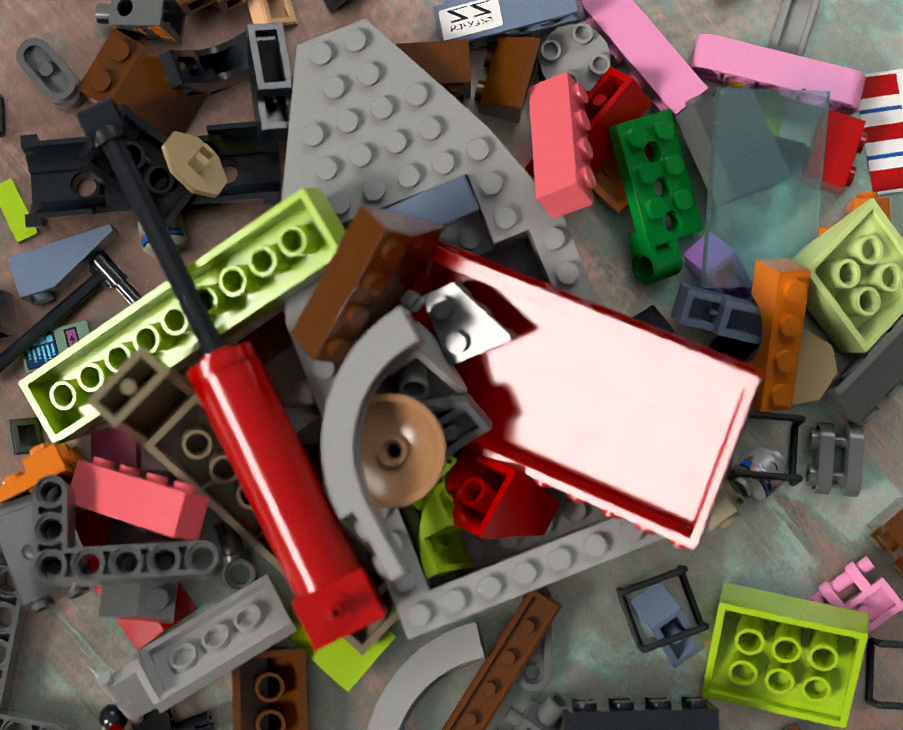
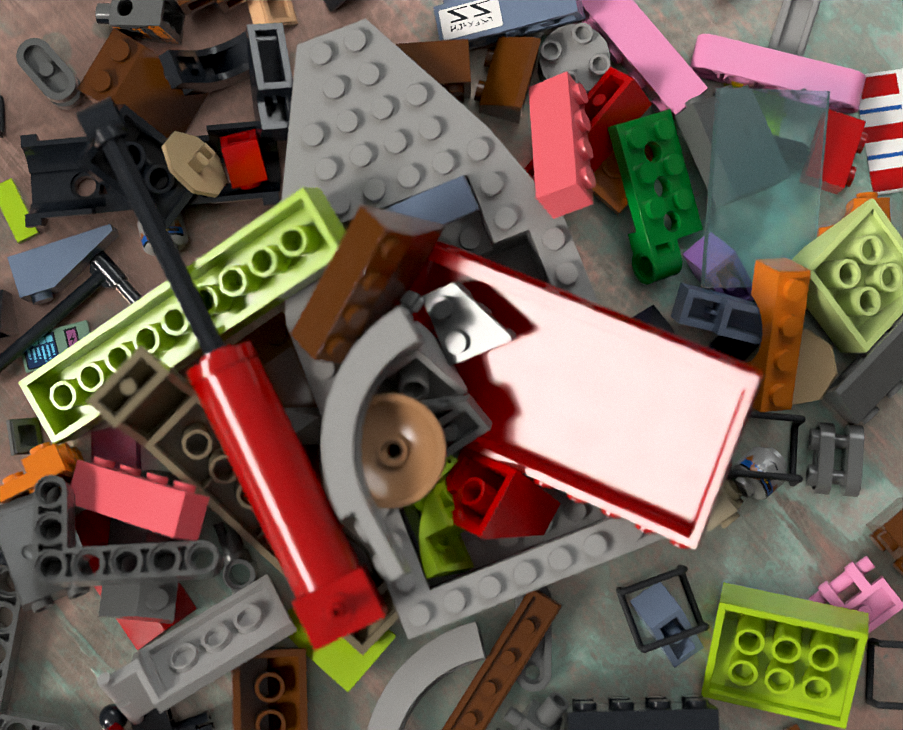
(244, 159): none -> red brick

